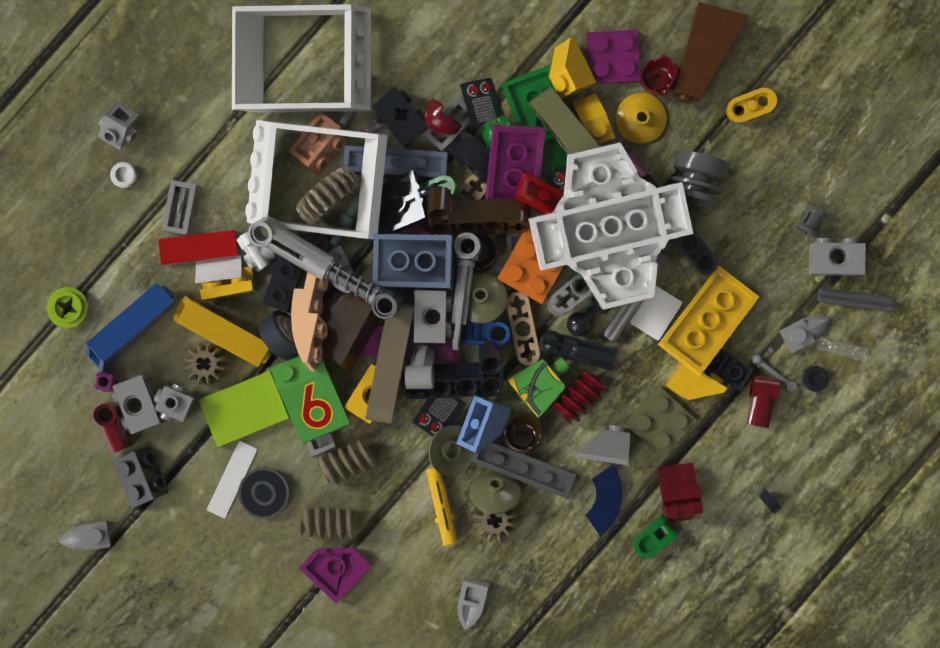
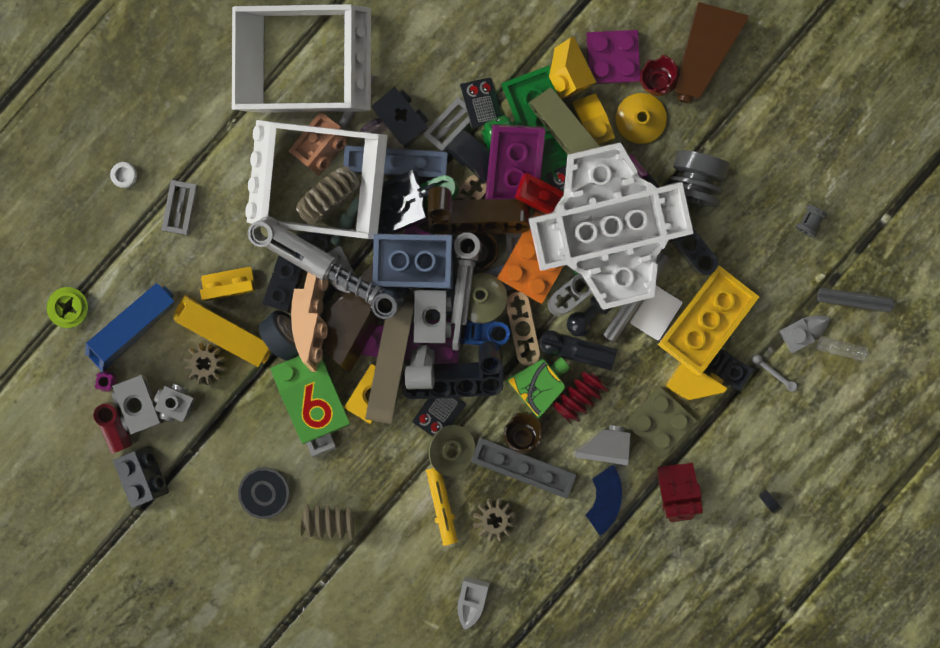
(87, 536): light grey plate -> none
(118, 126): light grey brick -> none
(198, 247): red tile -> none
(218, 269): white sticker -> none
(231, 479): white sticker -> none
(244, 408): lime tile -> none
(255, 256): white plate -> none
(335, 569): magenta plate -> none
(348, 462): dark tan piece -> none
(438, 122): dark red hair -> none
(483, 423): medium blue slope -> none
(495, 493): olive dish -> none
(646, 542): green plate -> none
(751, 106): yellow plate -> none
(763, 394): dark red piece -> none
(814, 378): black tile -> none
(853, 257): light grey brick -> none

